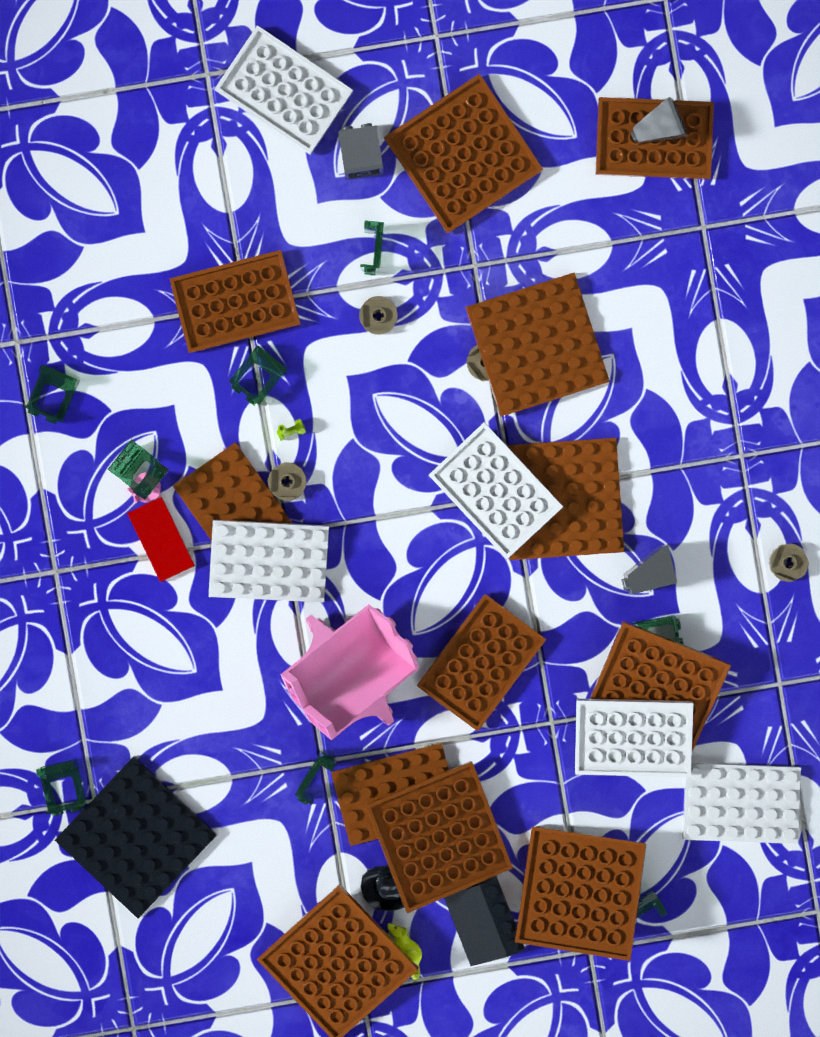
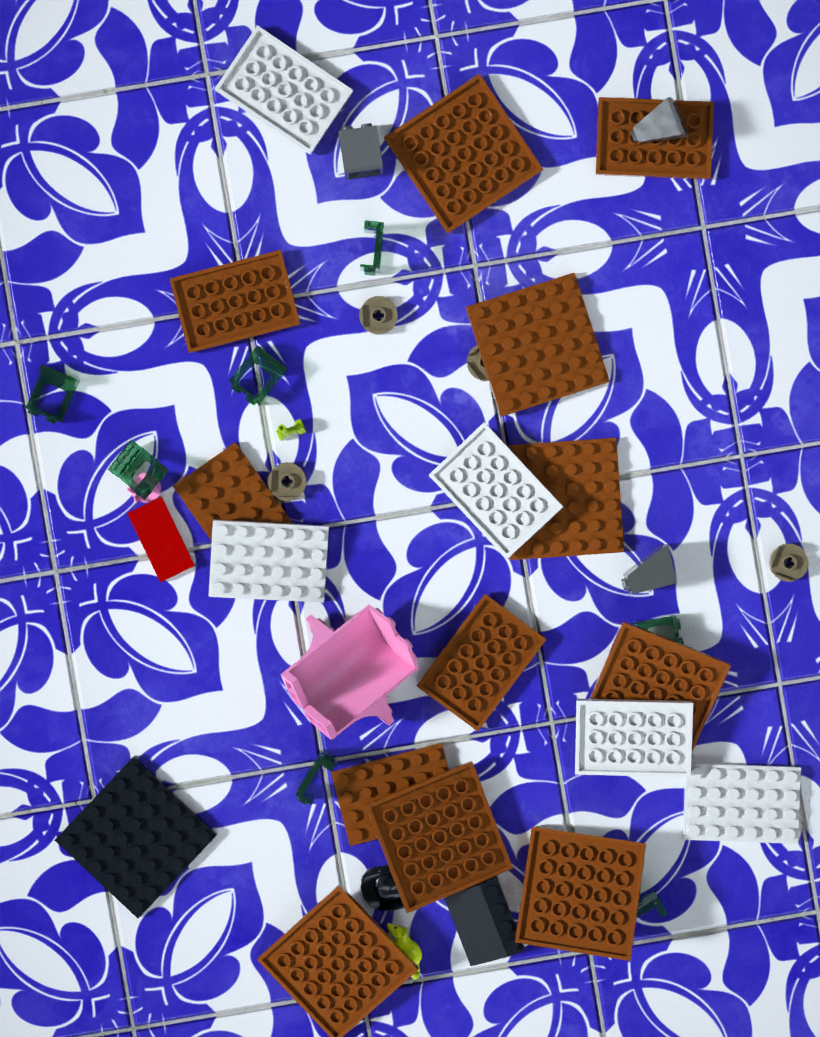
(56, 771): window -> none

